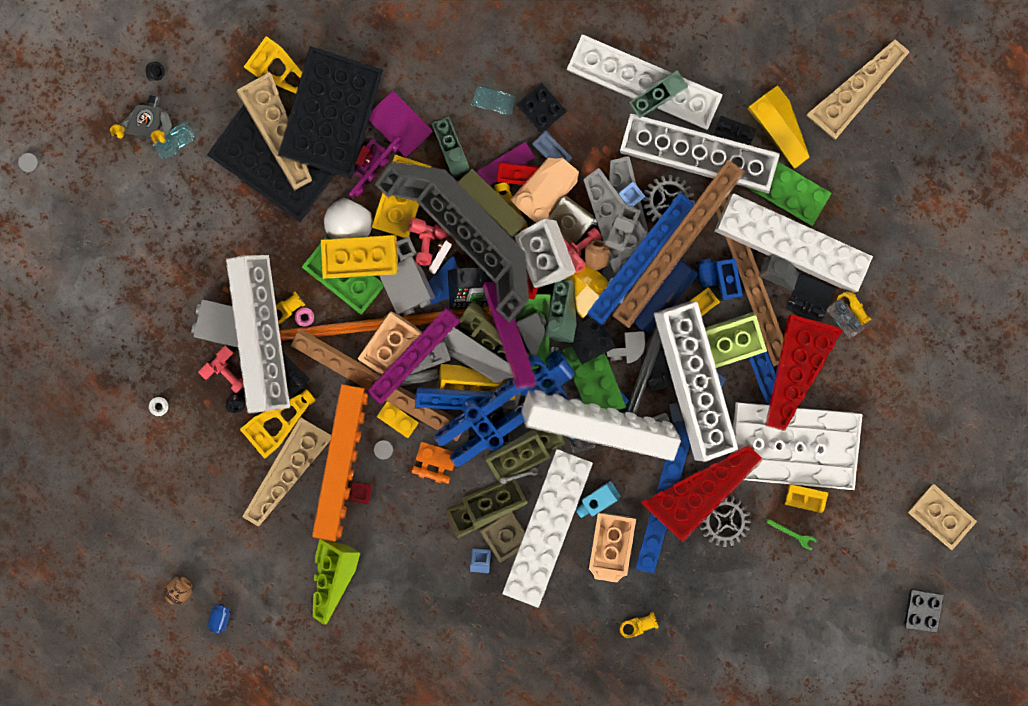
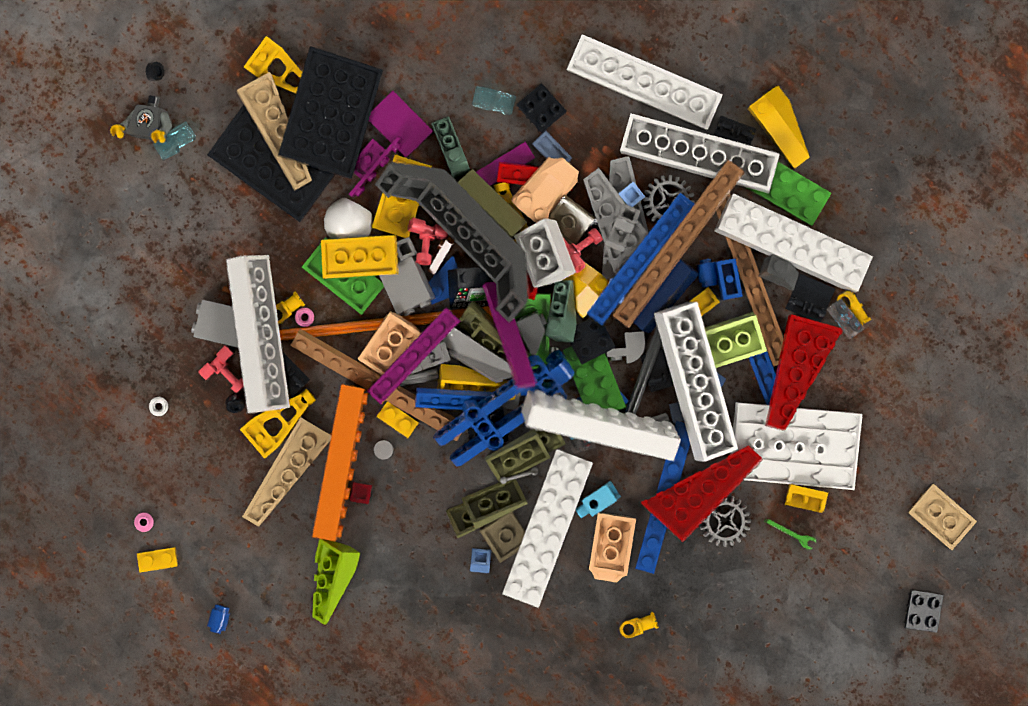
(28, 162): light grey tile -> none
(150, 522): none -> bright pink plate
(157, 559): none -> yellow plate
(178, 590): medium nougat head -> none
(364, 157): dark red plate -> none
(434, 456): orange plate -> none
(597, 255): medium nougat head -> none
(658, 94): sand green slope -> none
(847, 100): tan wing -> none

